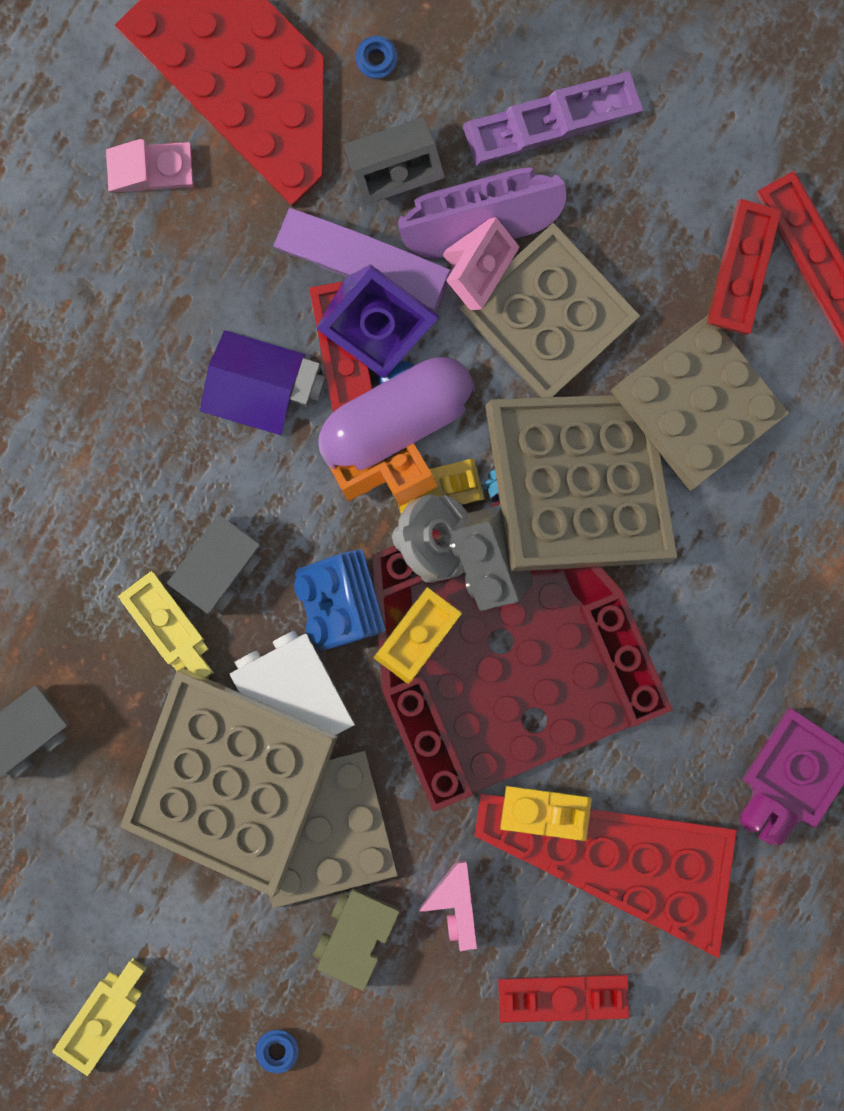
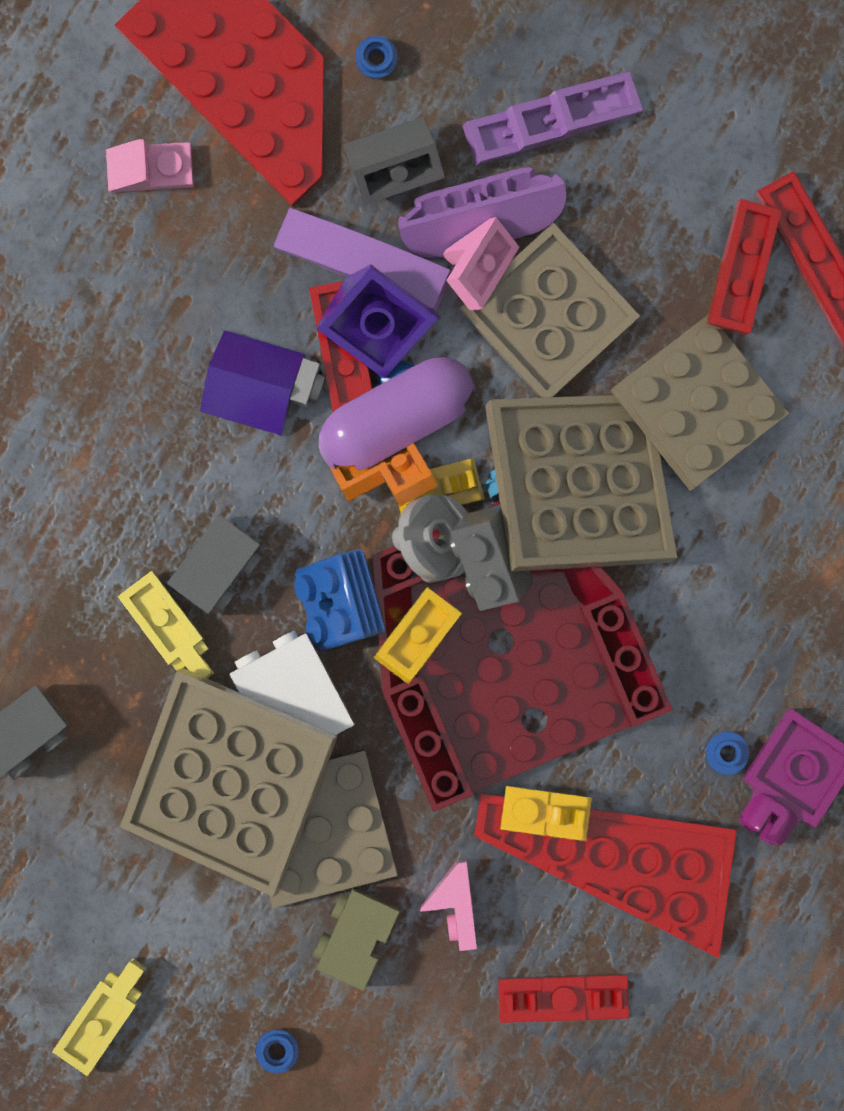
(717, 743): none -> blue plate

